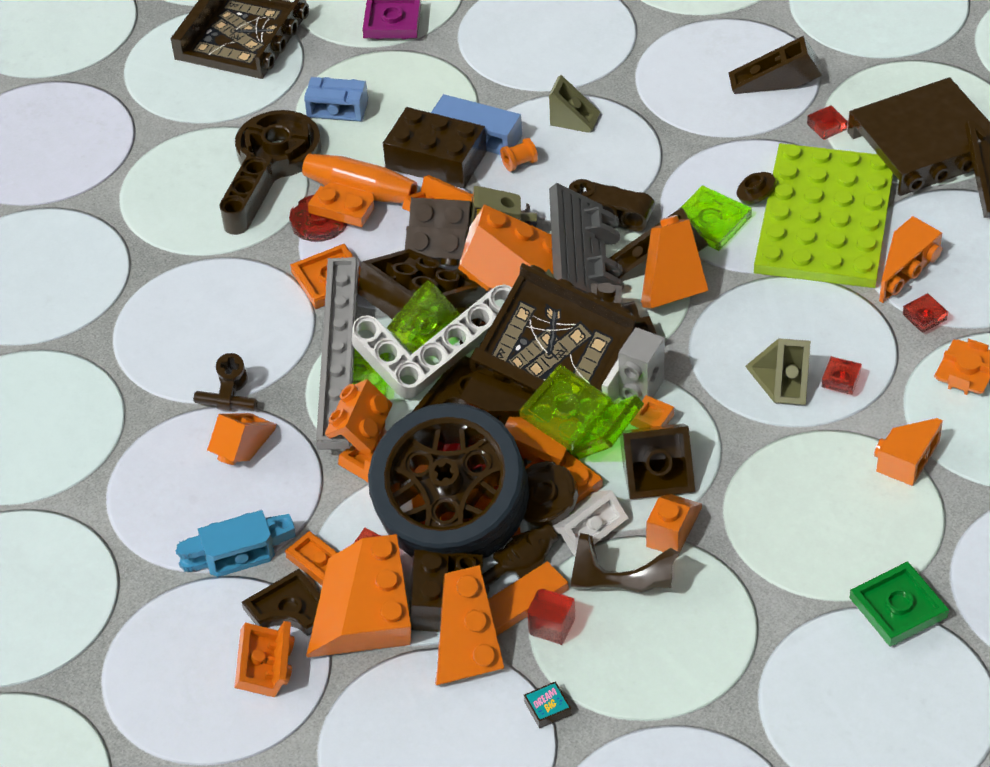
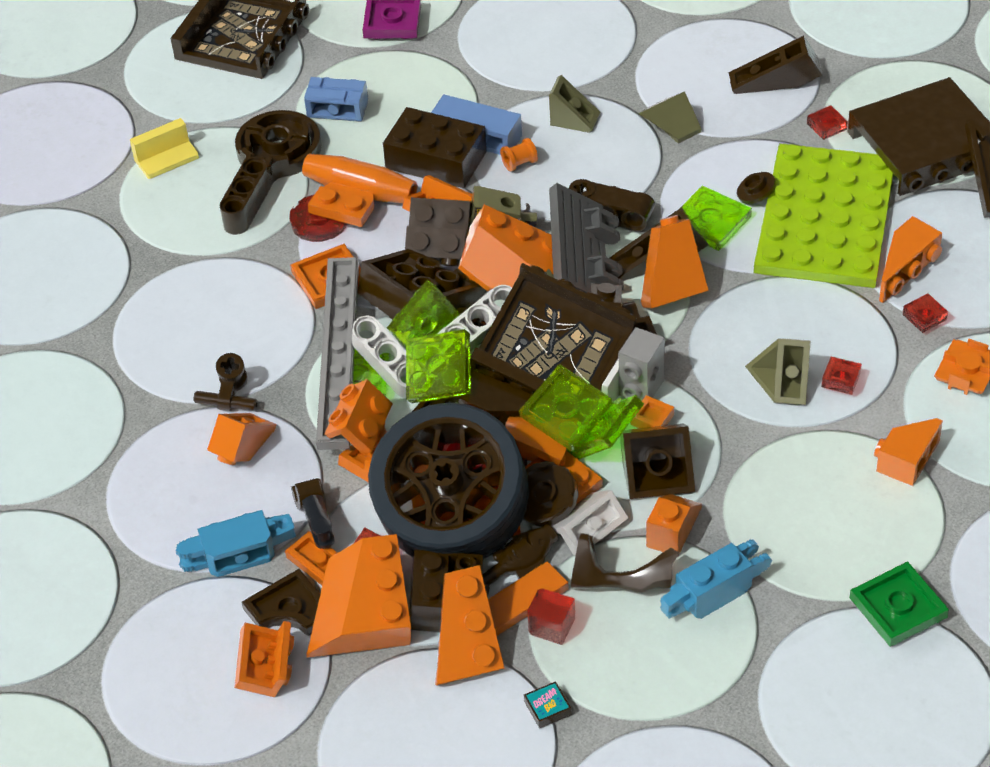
(163, 149): none -> light yellow panel
(311, 497): none -> black piece
(438, 366): none -> clear neon green plate
(674, 117): none -> olive slope
(715, 580): none -> dark azure hinge

